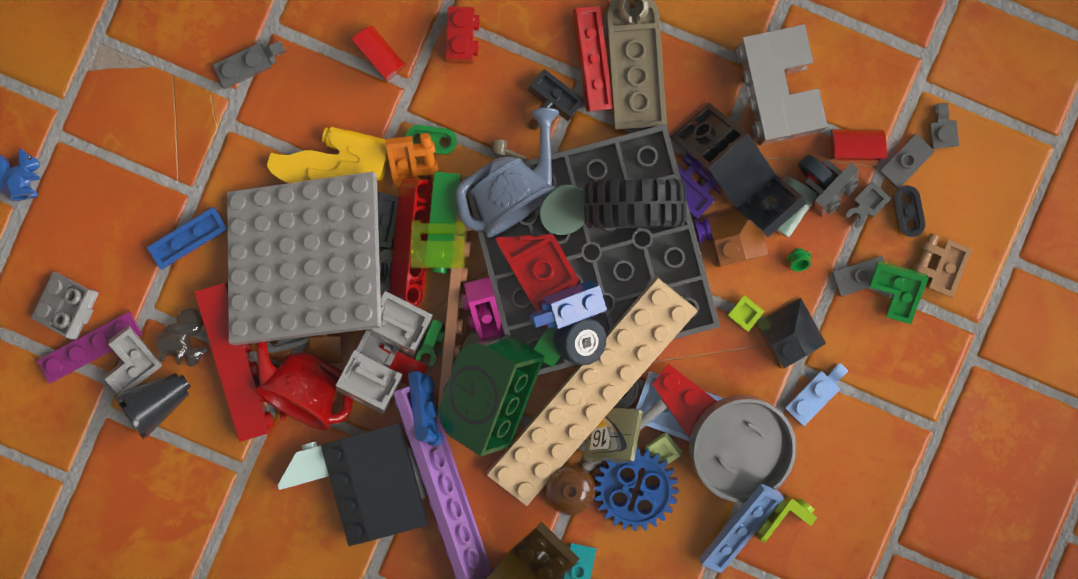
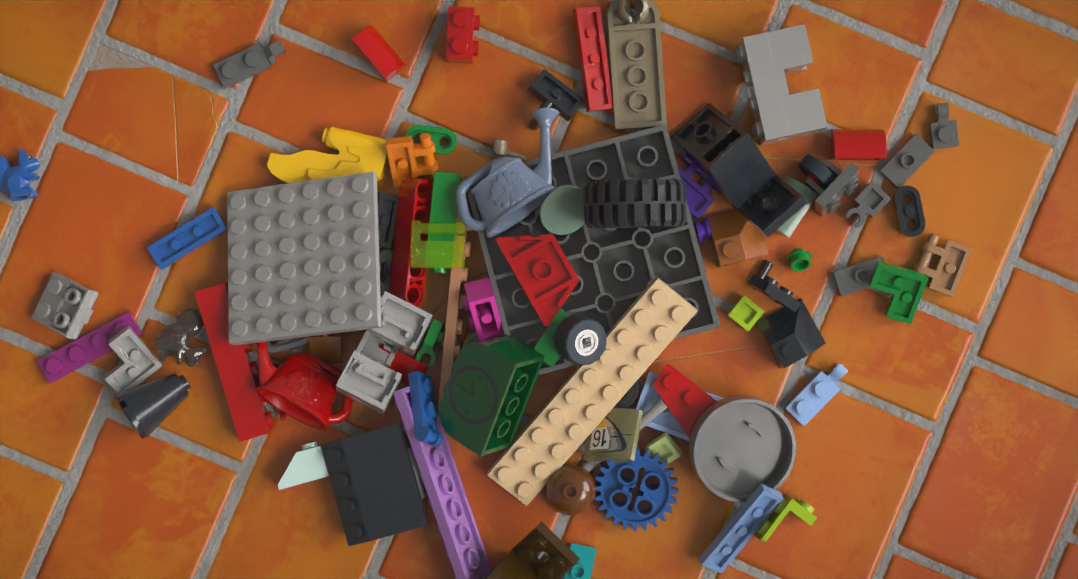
(570, 306): hinge -> none
(768, 286): none -> black plate

